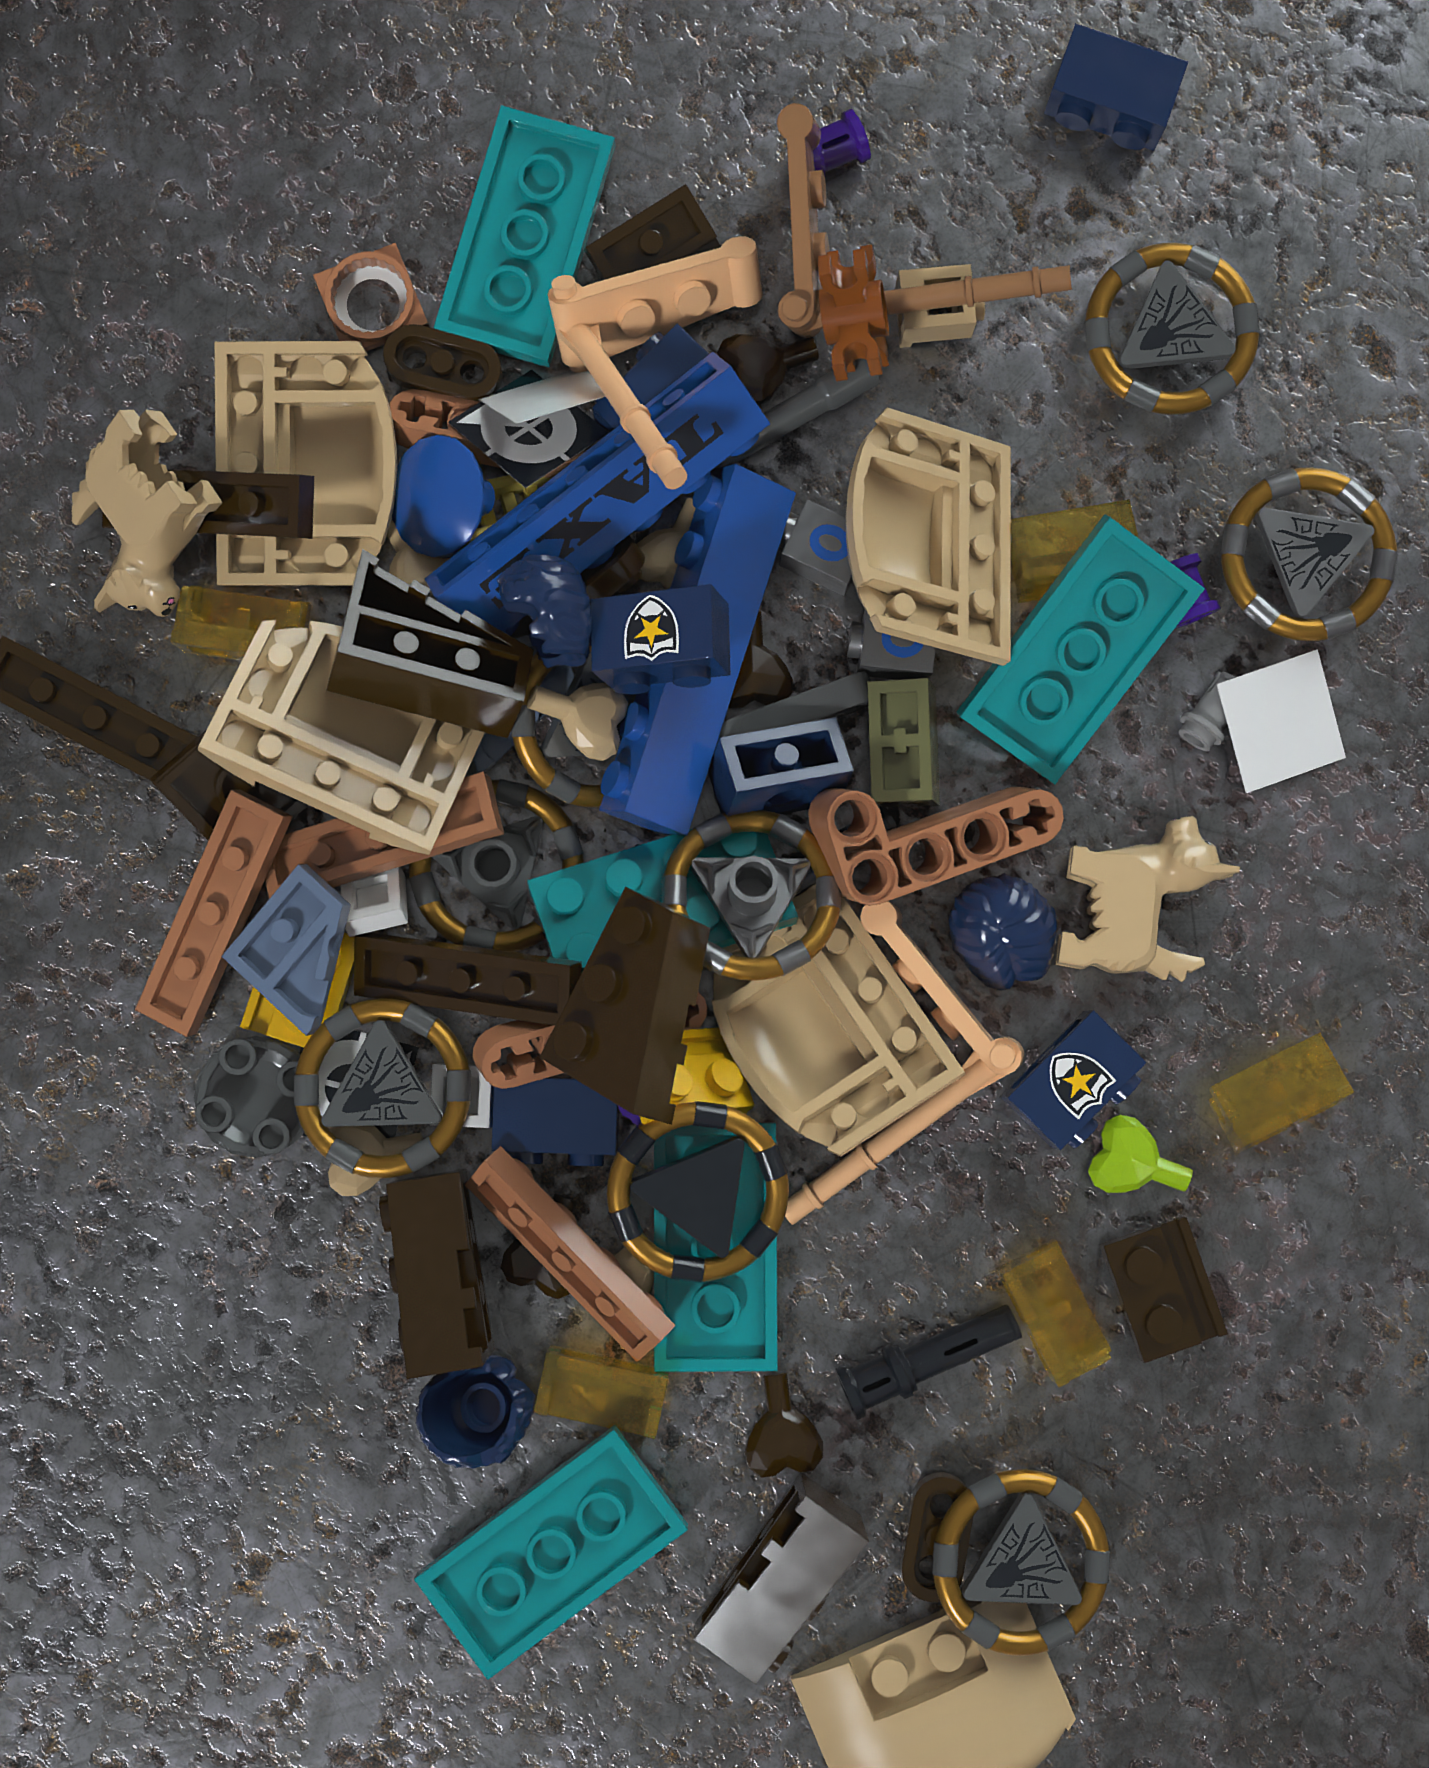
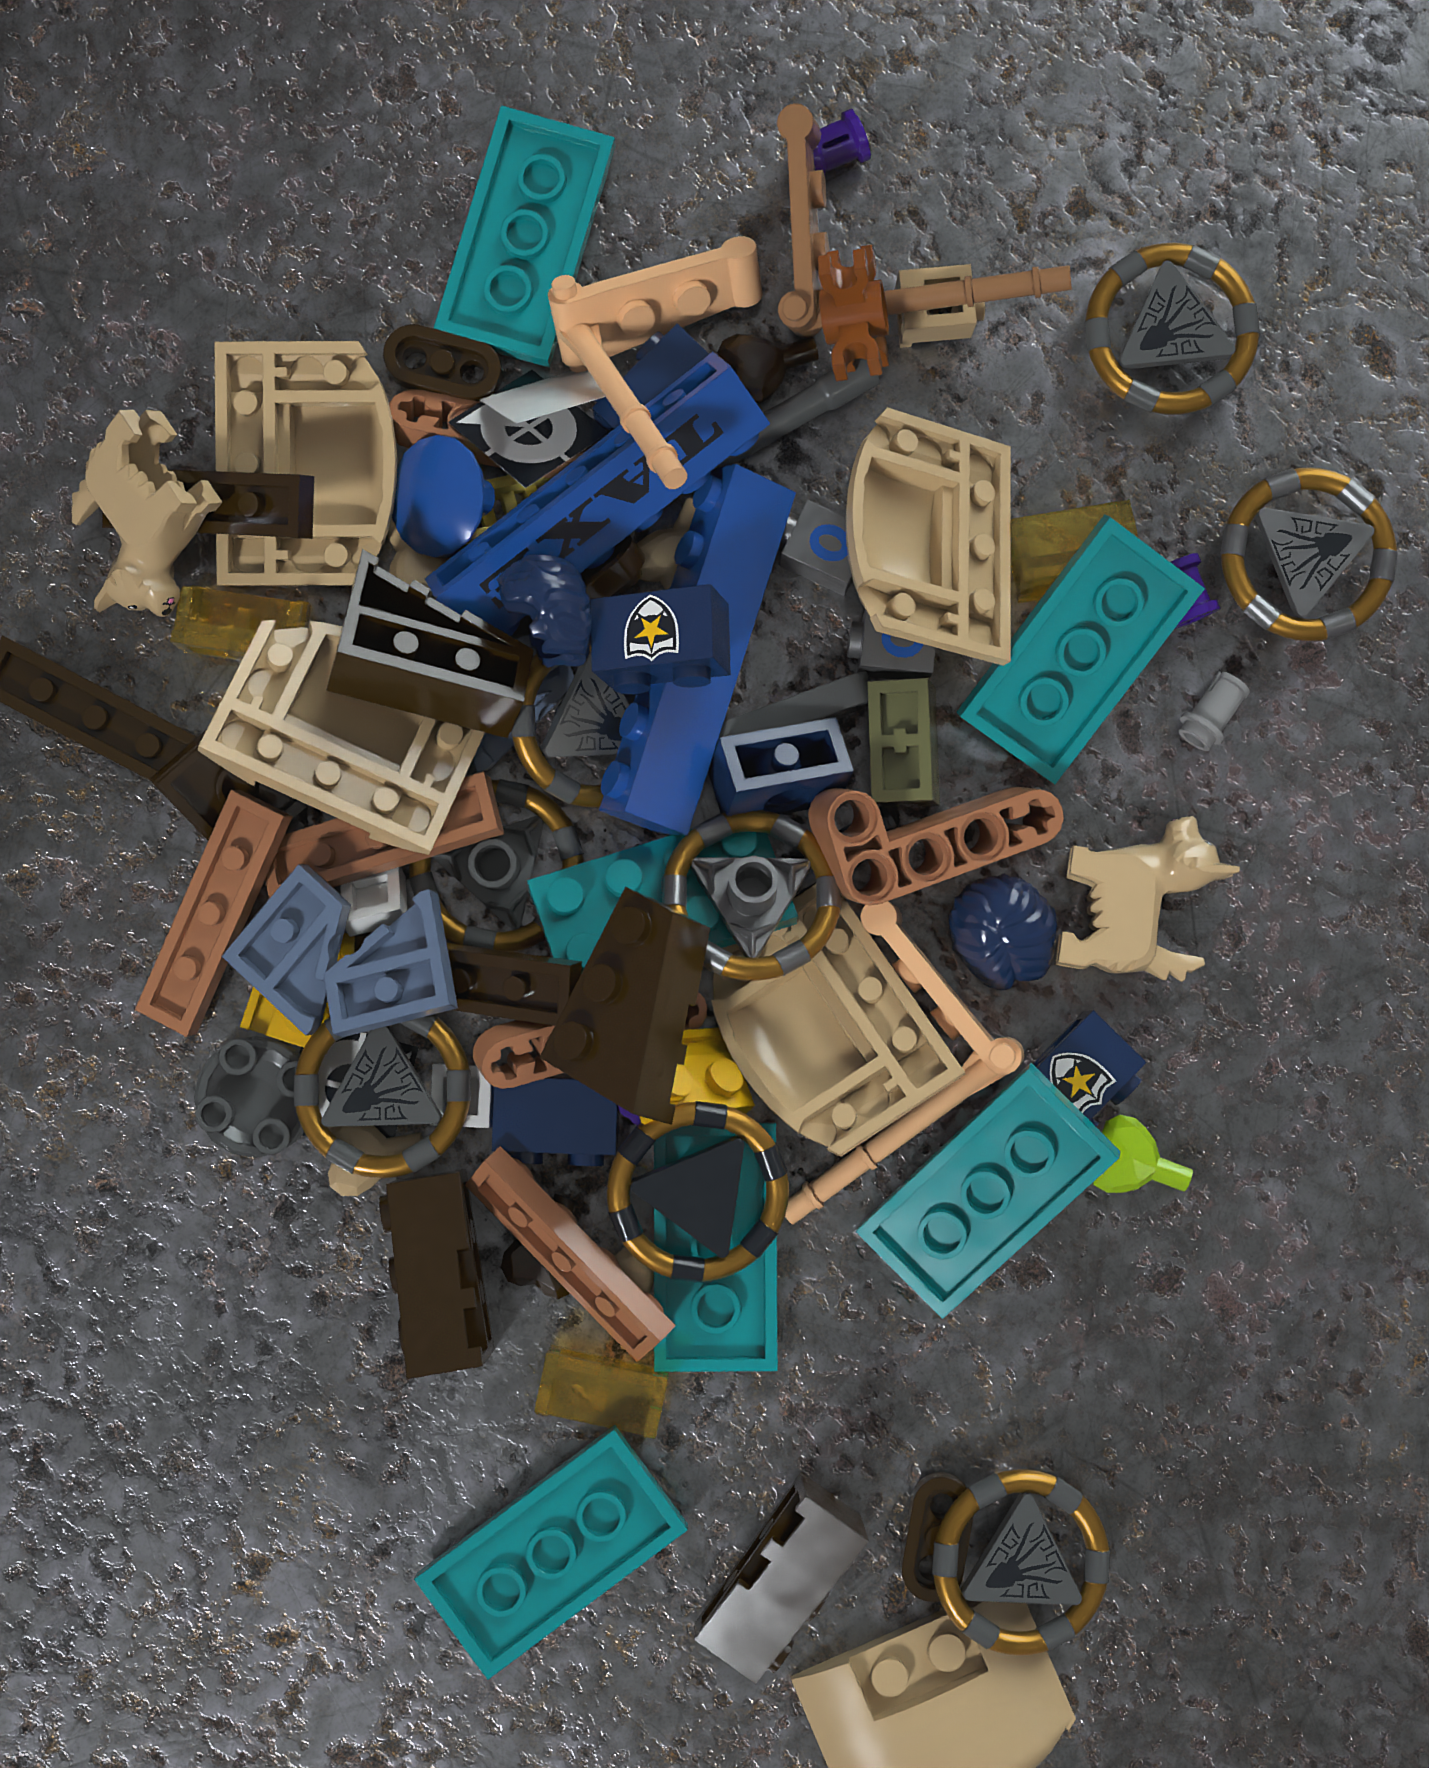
(380, 264): nougat piece -> none
(395, 974): none -> sand blue wing
(475, 1414): dark blue hair -> none
(587, 716): tan rock -> none
(655, 236): dark brown plate -> none
(761, 675): dark brown rock -> none
(782, 1434): dark brown rock -> none
(900, 1370): black pin -> none
(988, 1191): none -> teal plate
(1054, 1313): clear yellow hinge -> none
(1115, 88): dark blue brick -> none
(1163, 1289): dark brown plate -> none
(1279, 1093): clear yellow hinge -> none
(1281, 721): white sticker -> none

